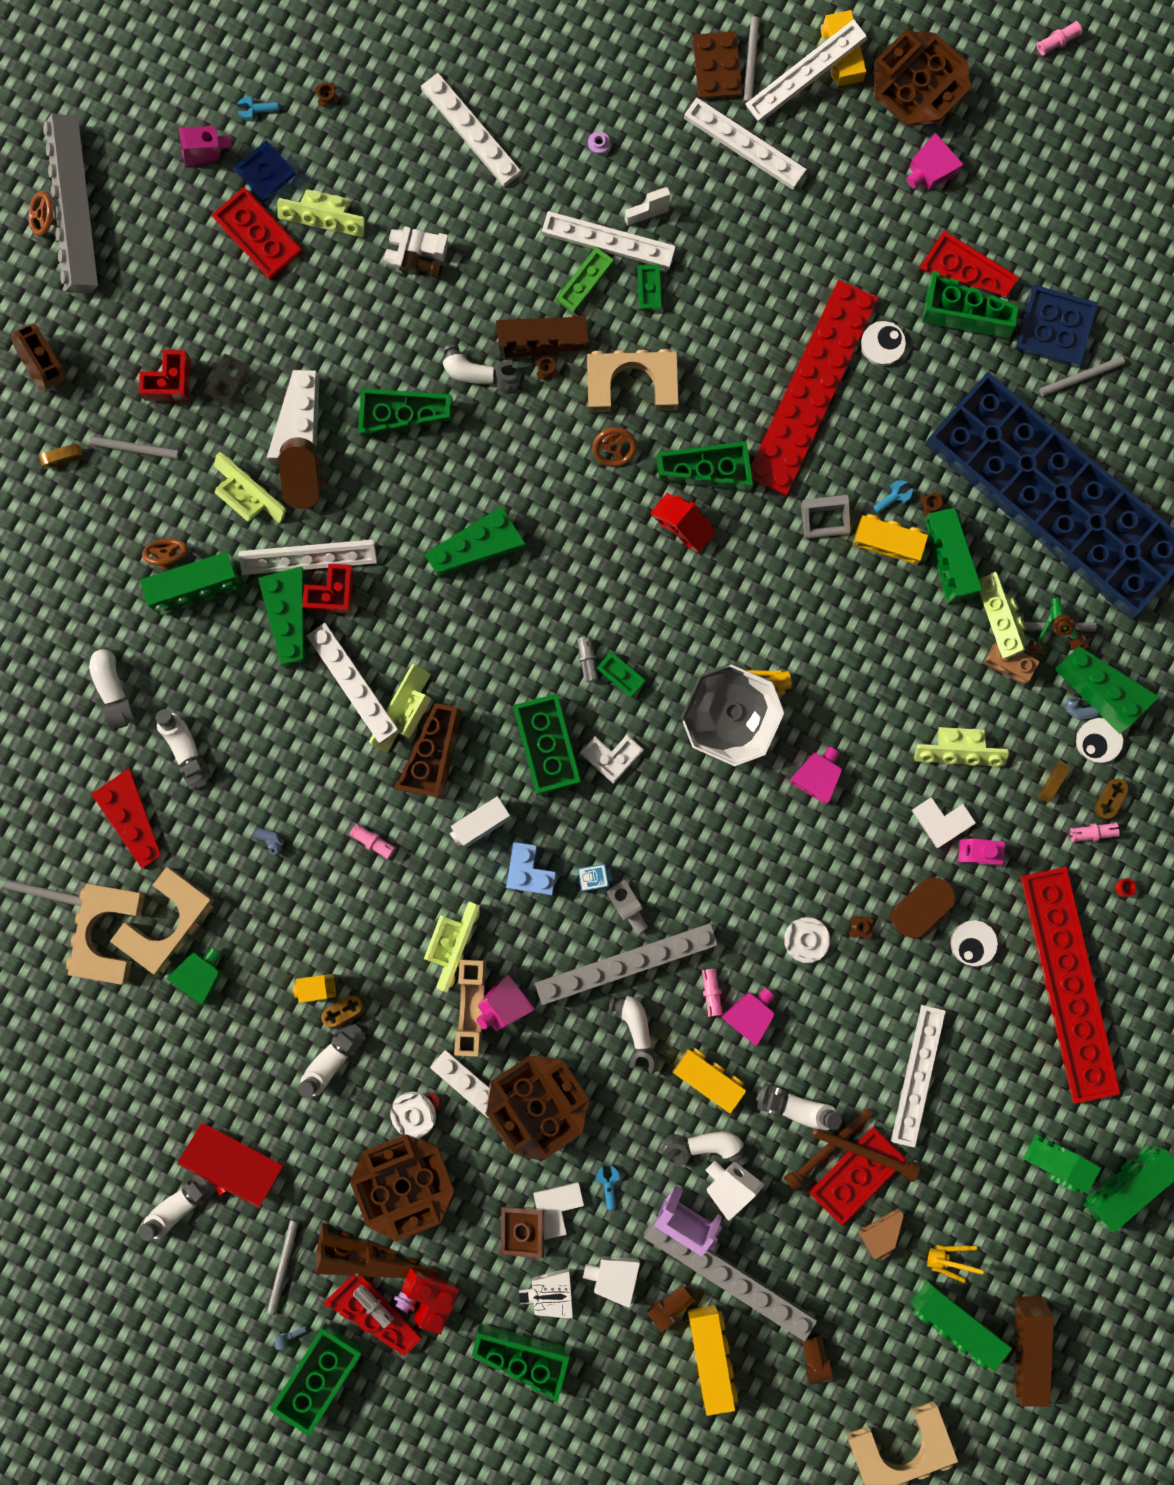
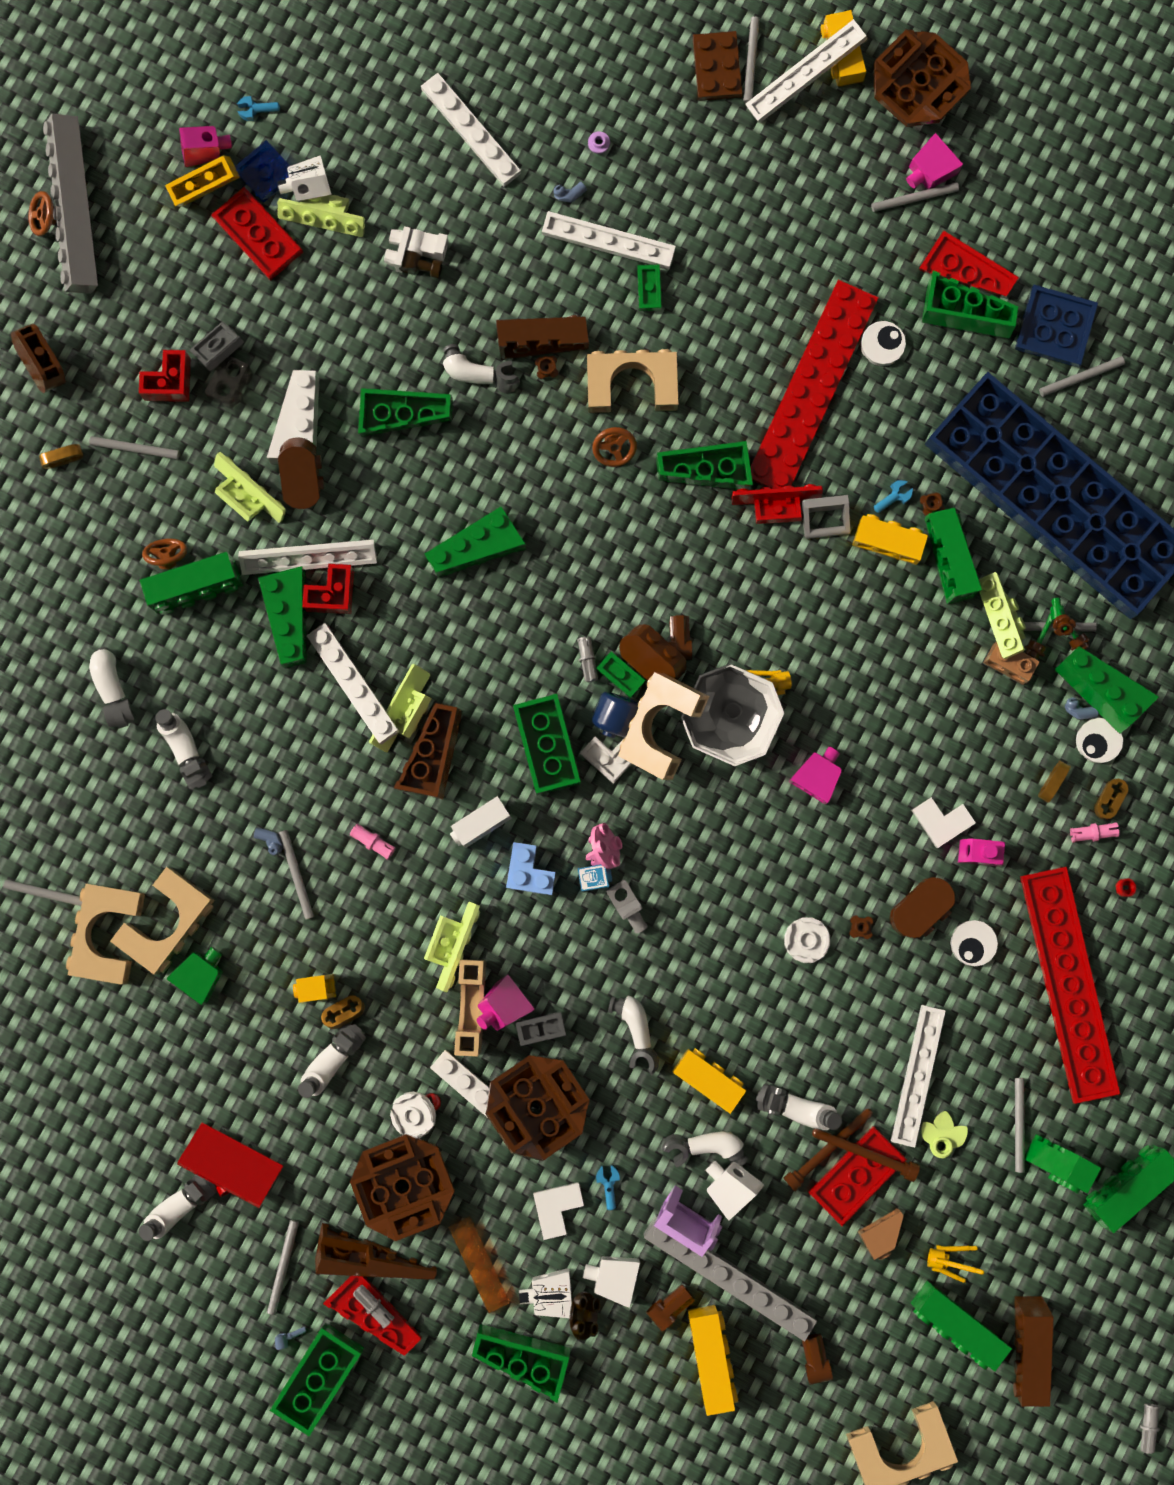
(125, 811): red wing -> none
(202, 181): none -> yellow brick
(216, 346): none -> dark grey tile
(296, 875): none -> light grey bar
(306, 180): none -> white torso
(326, 88): reddish brown plate -> none
(404, 1303): lavender plate -> none
(435, 1299): red brick -> none
(479, 1264): none -> clear orange plate
(522, 1232): reddish brown slope -> none
(540, 1028): none -> dark grey brick
(569, 195): none -> sand blue arm
(584, 280): bright green plate -> none
(584, 1316): none -> dark brown dish
(605, 847): none -> bright pink plate
(614, 714): none -> dark blue head
(625, 964): light grey brick -> none
(639, 744): none -> arch
(651, 653): none -> reddish brown brick
(656, 204): white tile -> none
(680, 635): none -> reddish brown piece
(684, 520): red brick -> none
(712, 992): bright pink pin -> none
(744, 143): white plate -> none
(751, 1015): dark pink torso -> none
(777, 504): none -> red bracket
(914, 197): none -> light grey bar
(943, 1131): none -> yellowish green plate
(961, 747): yellowish green bracket -> none
(1019, 1126): none -> light grey bar
(1059, 38): bright pink pin -> none
(1150, 1428): none -> light grey axle

